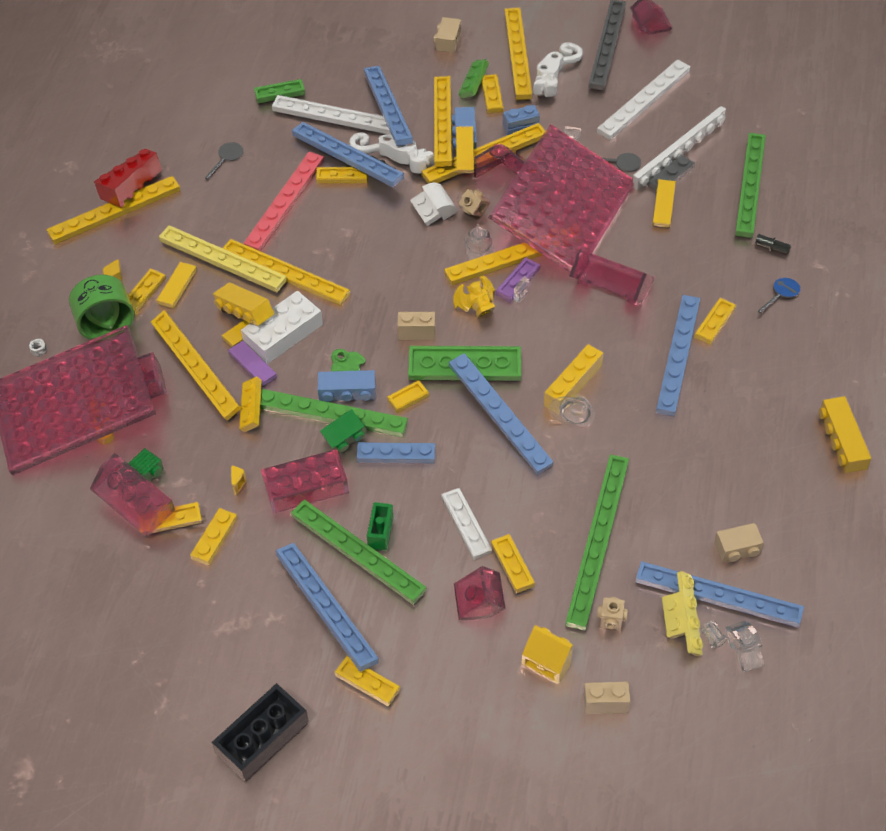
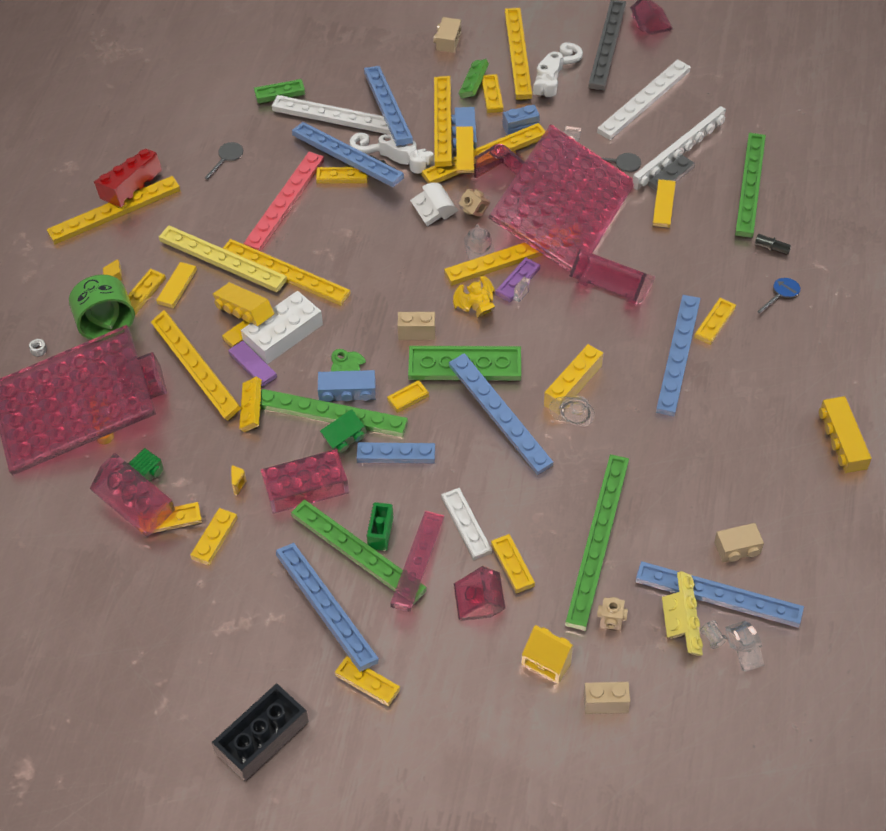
(417, 562): none -> clear pink tile

